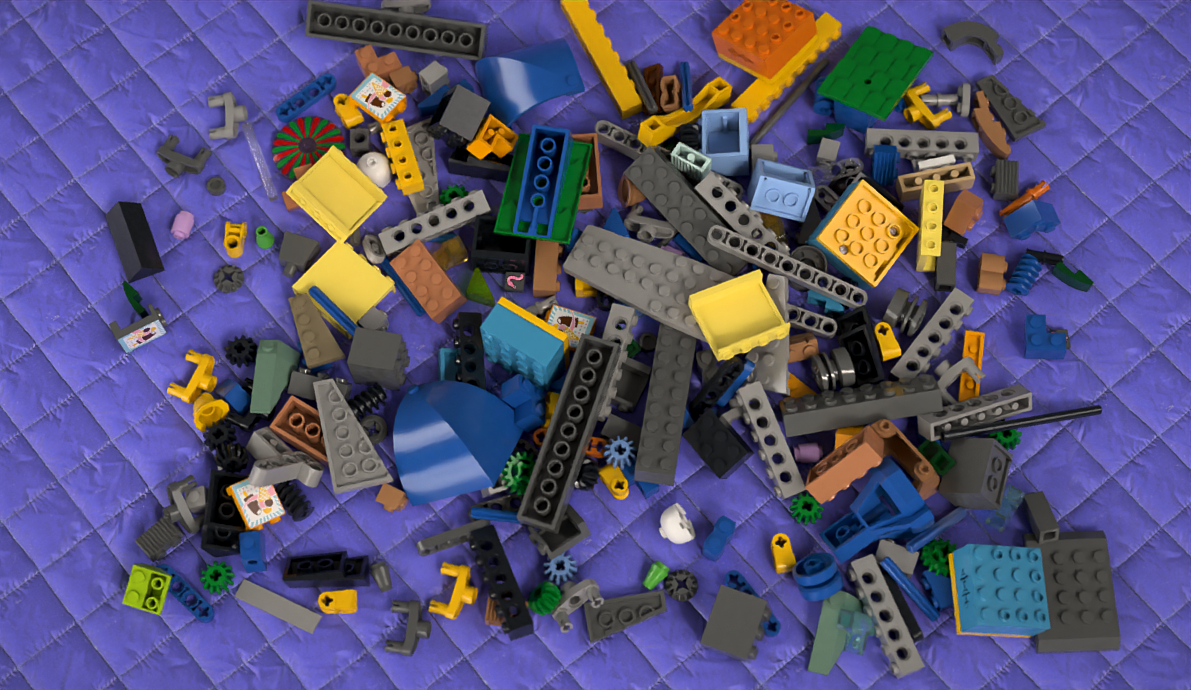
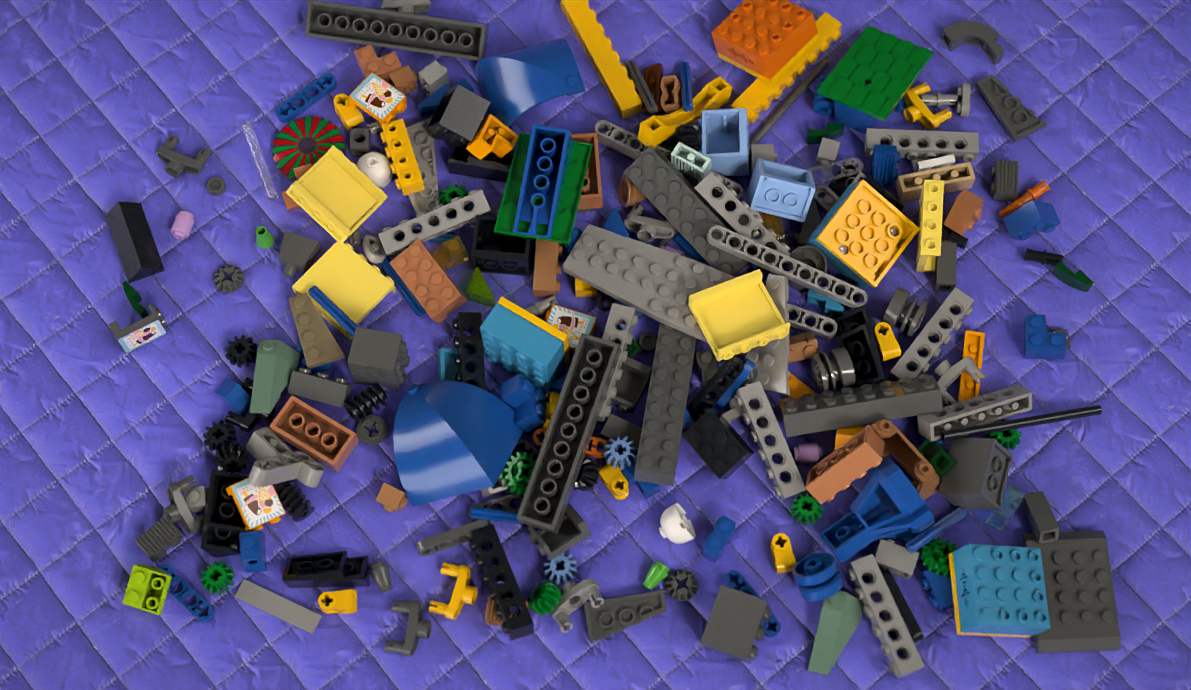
(200, 380): yellow connector -> none
(207, 410): yellow piece -> none
(233, 115): light grey connector -> none
(235, 235): yellow piece -> none
(348, 449): light grey wing -> none
(374, 320): light grey brick -> none
(514, 282): dark grey tile -> none
(857, 627): clear light blue brick -> none
(911, 590): blue axle -> none
(990, 132): medium nougat slope -> none
(990, 274): medium nougat brick -> none
(1024, 275): blue piece -> none

